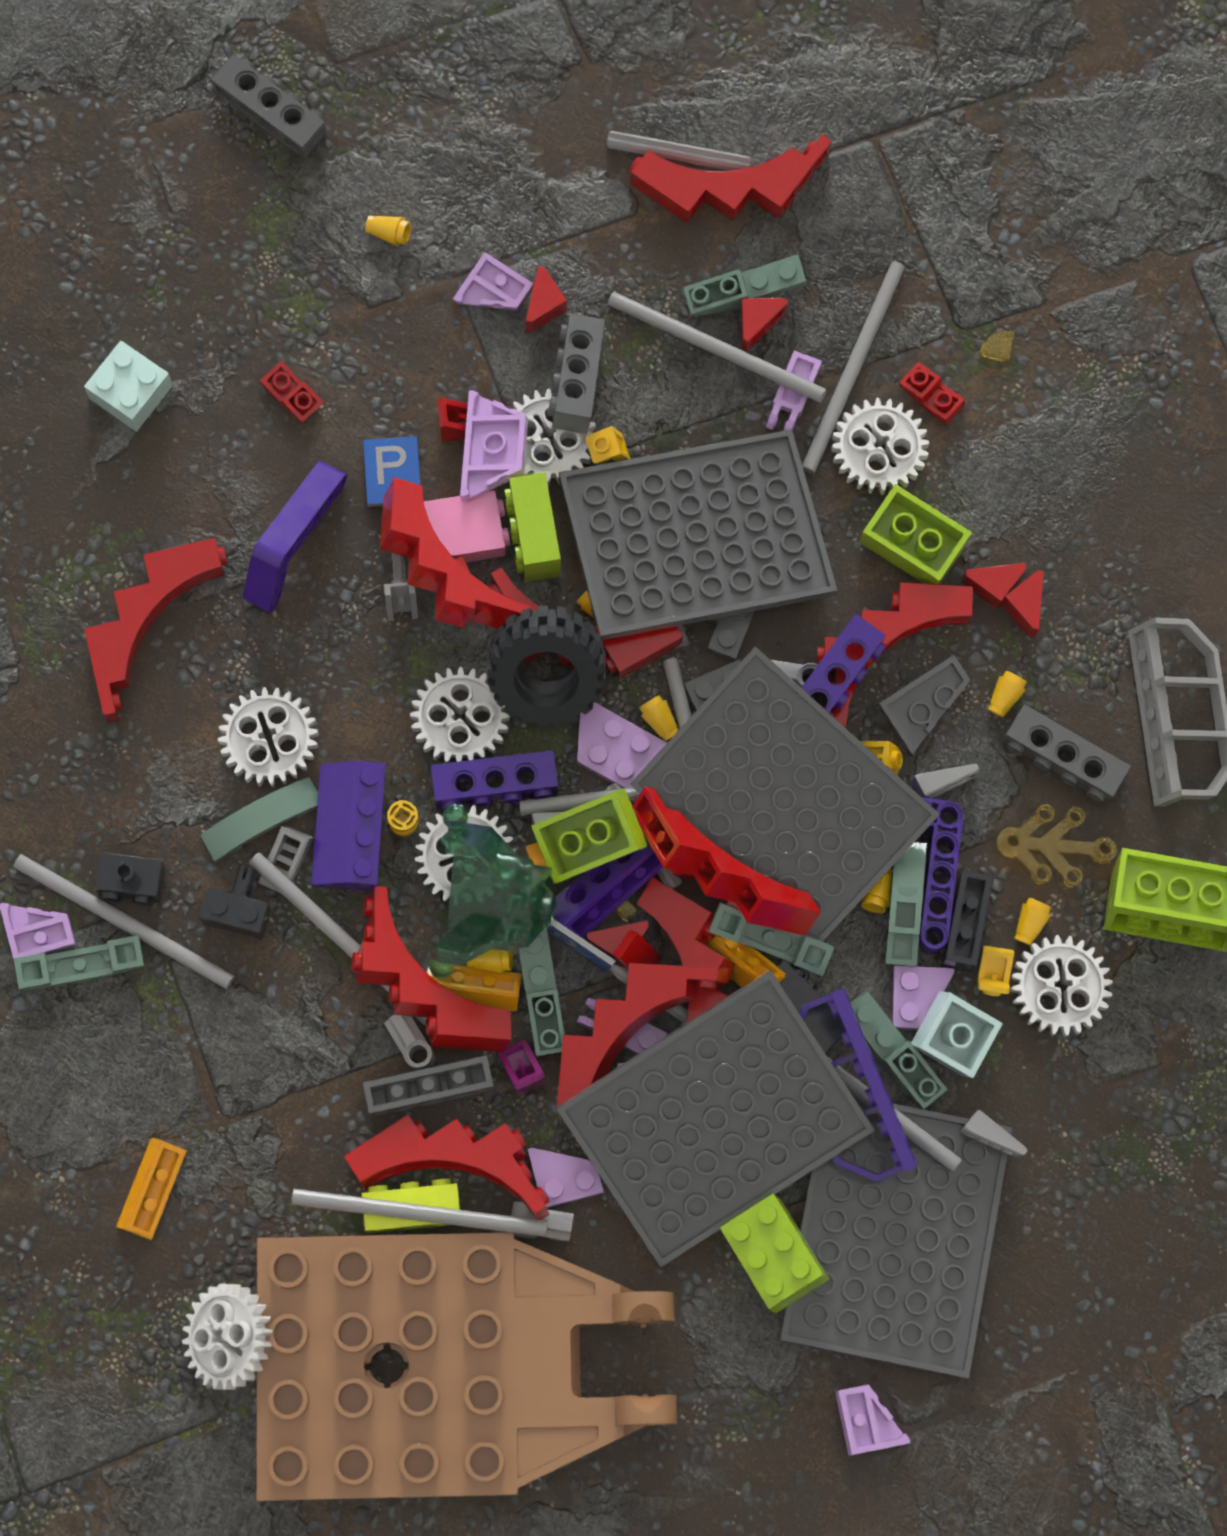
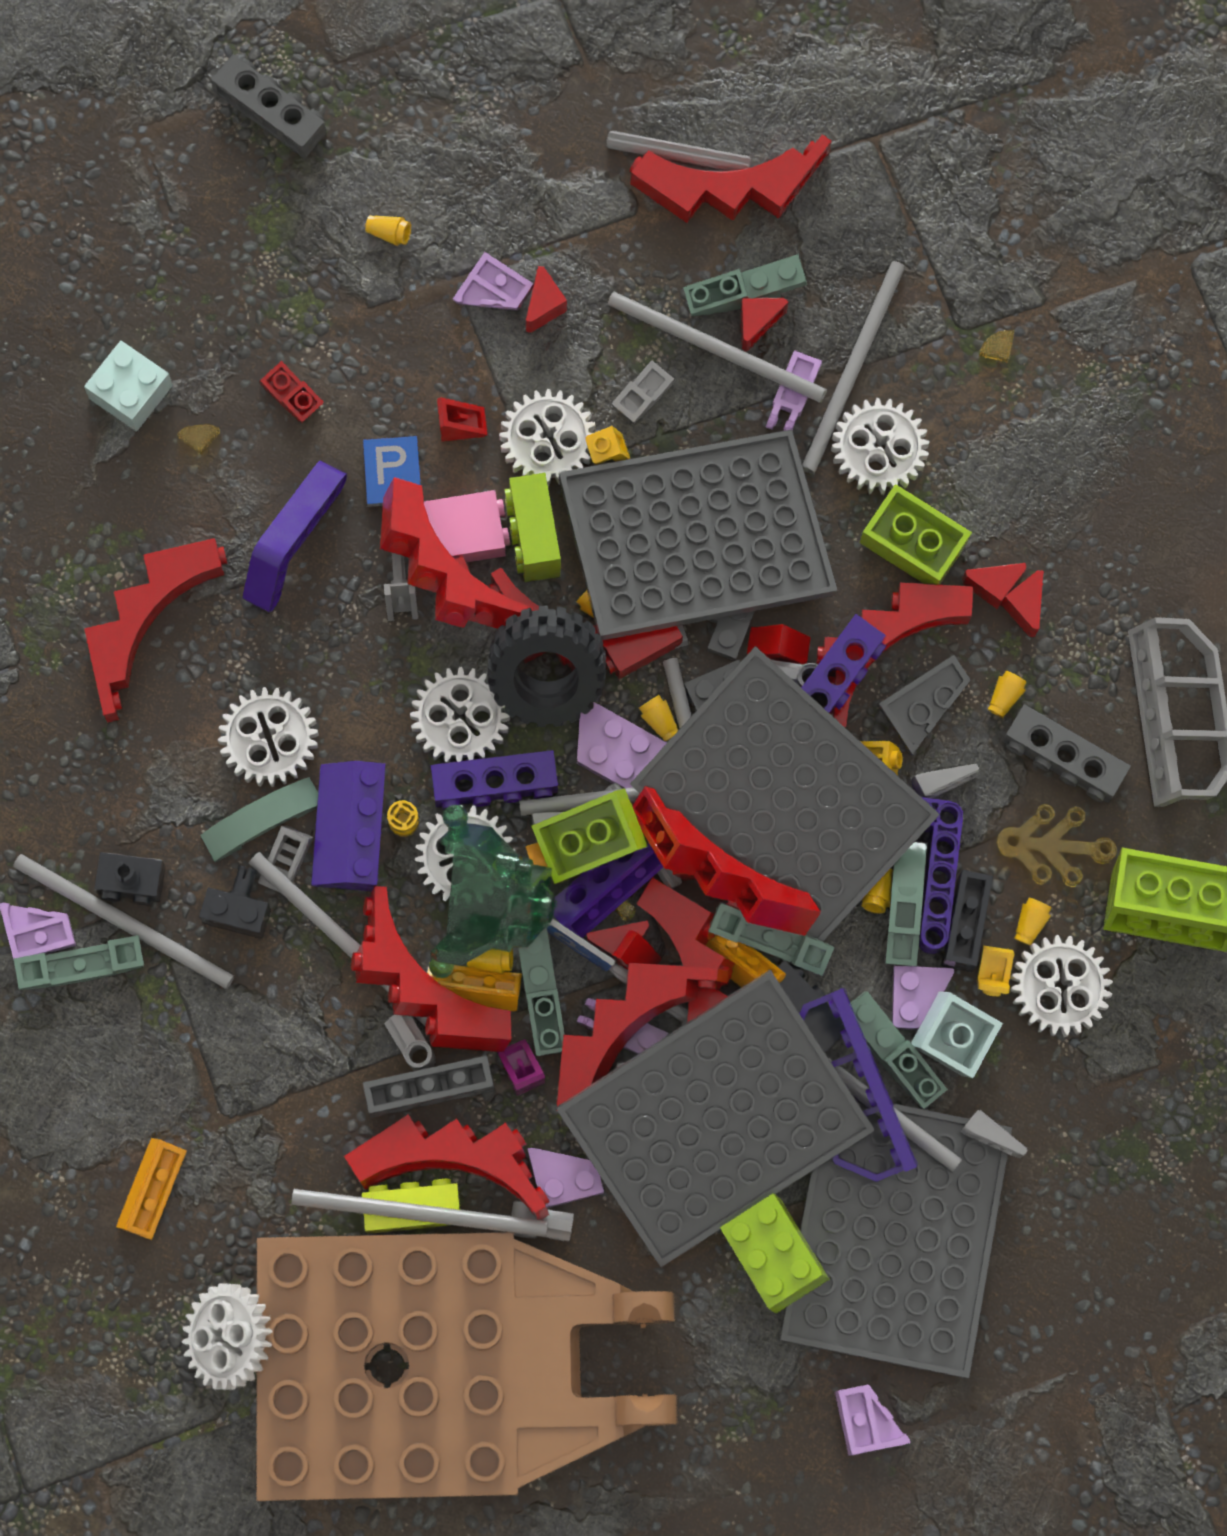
(198, 436): none -> clear yellow tile
(492, 446): lavender wing -> none
(576, 412): dark grey brick -> none
(643, 392): none -> light grey slope
(780, 643): none -> red slope
(931, 394): red slope -> none

